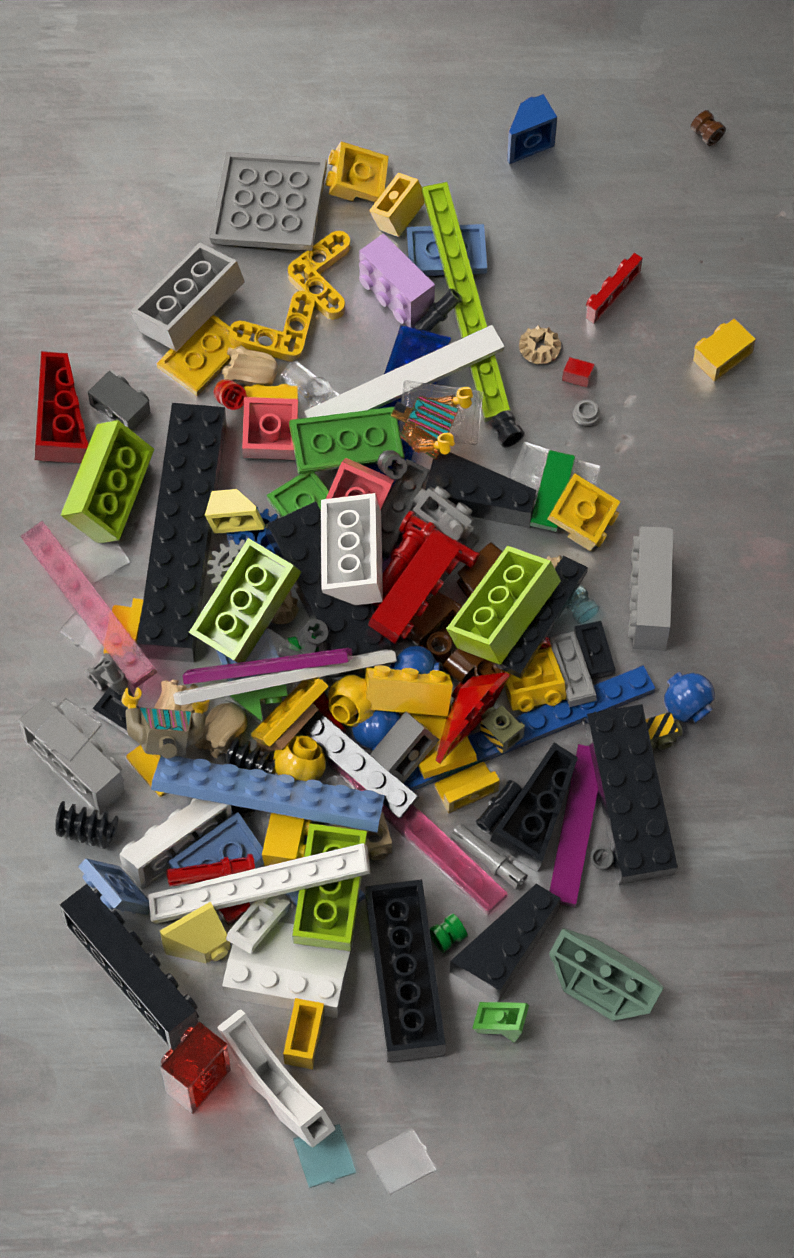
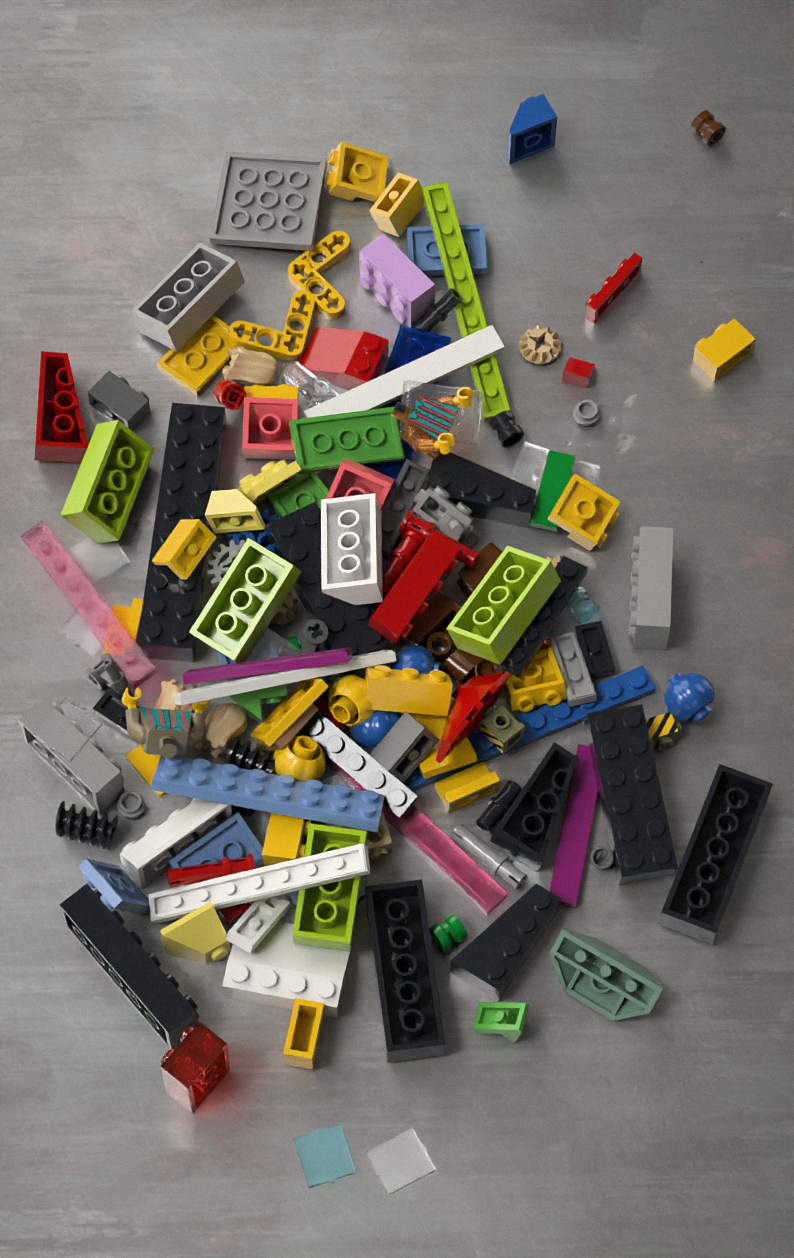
(130, 804): none -> light grey plate
(185, 547): none -> yellow panel
(271, 478): none -> light yellow plate
(271, 1079): white arch -> none
(345, 356): none -> slope
(385, 460): flat silver bush -> none
(715, 854): none -> black brick

